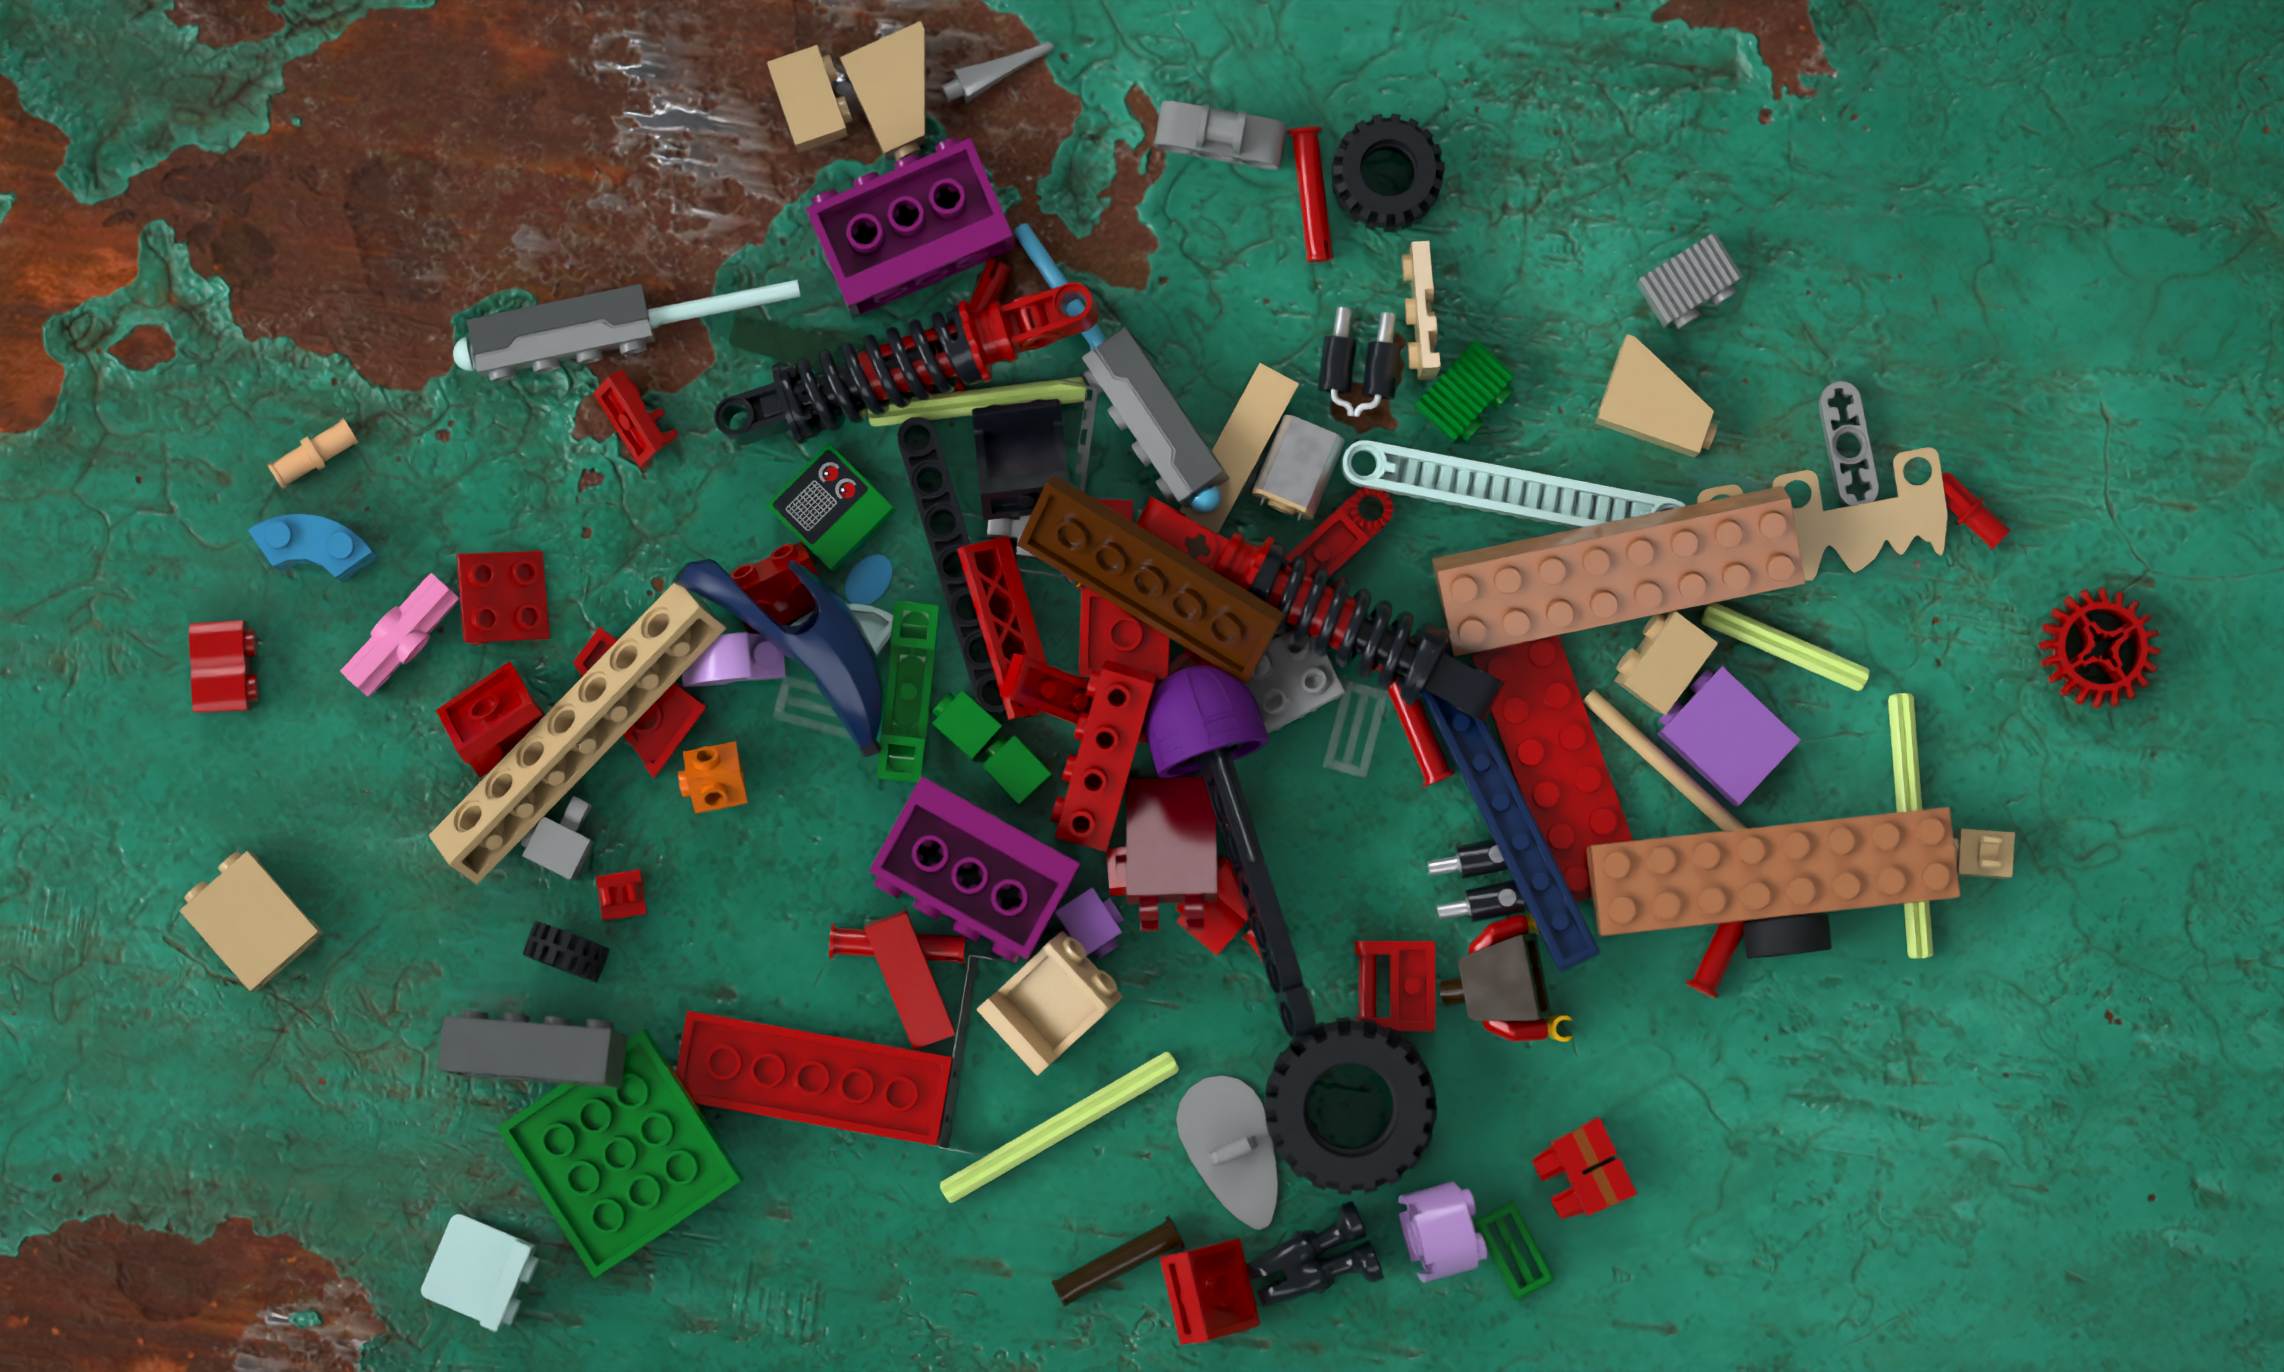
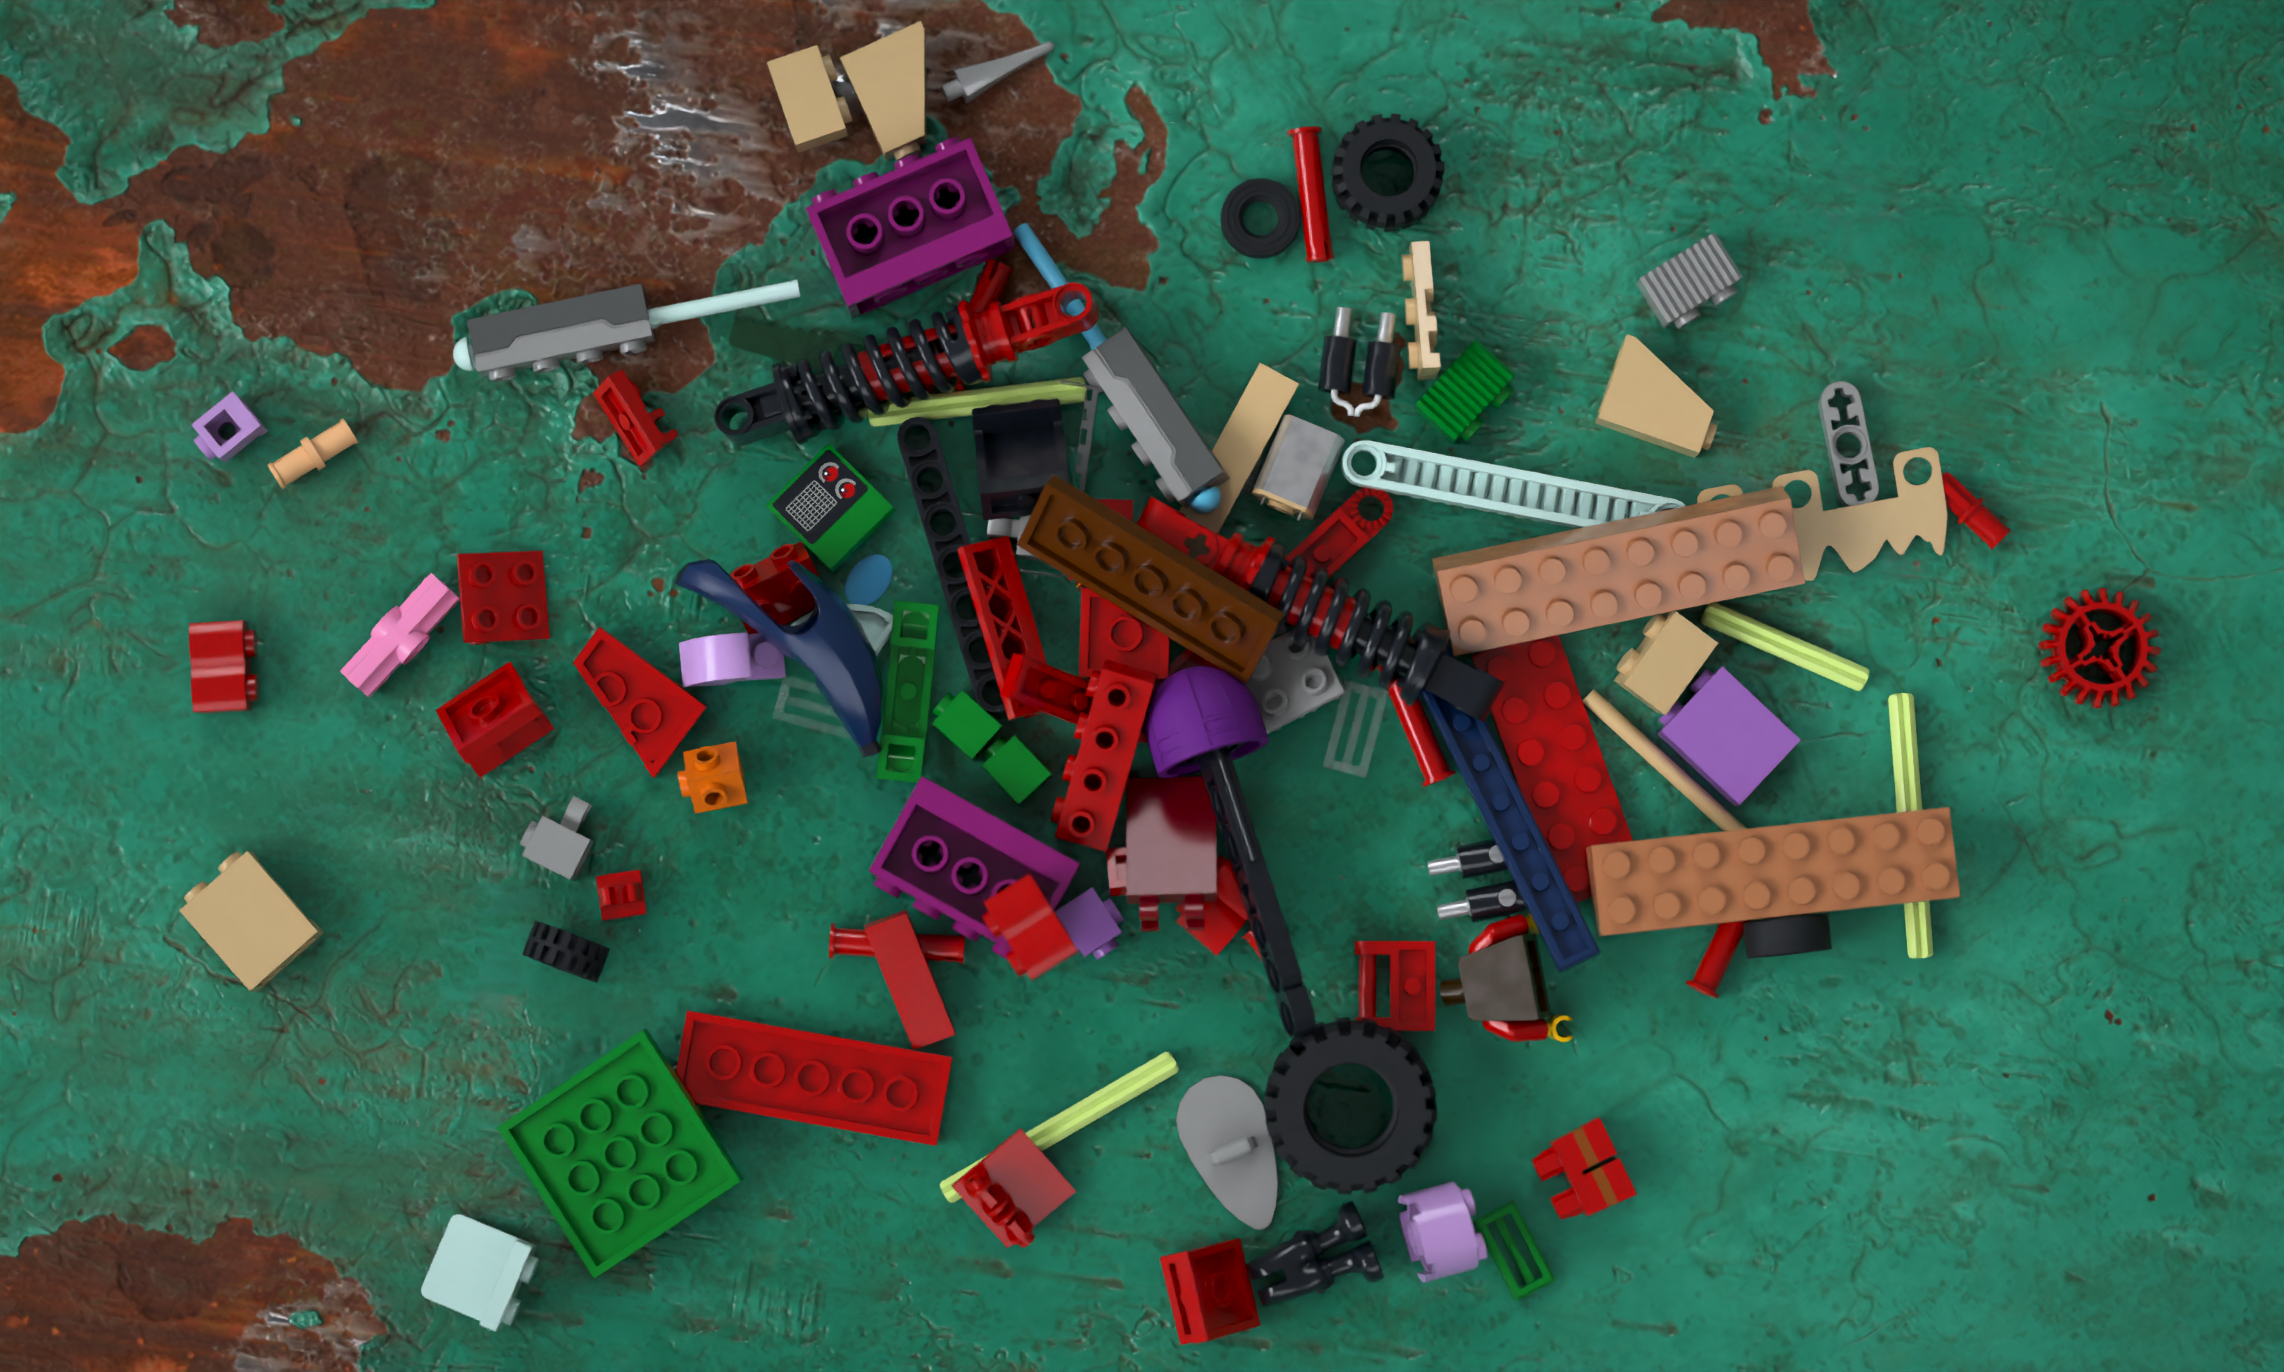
(228, 411): none -> lavender brick
(310, 541): dark azure brick -> none
(533, 1051): dark grey brick -> none
(576, 732): tan brick -> none
(958, 1050): dark grey piece -> none
(1014, 1189): none -> red hinge
(1029, 927): none -> red brick
(1050, 1002): tan panel -> none
(1118, 1262): dark brown pin -> none
(1220, 135): light grey piece -> none
(1260, 245): none -> black tyre
(1984, 853): tan brick -> none

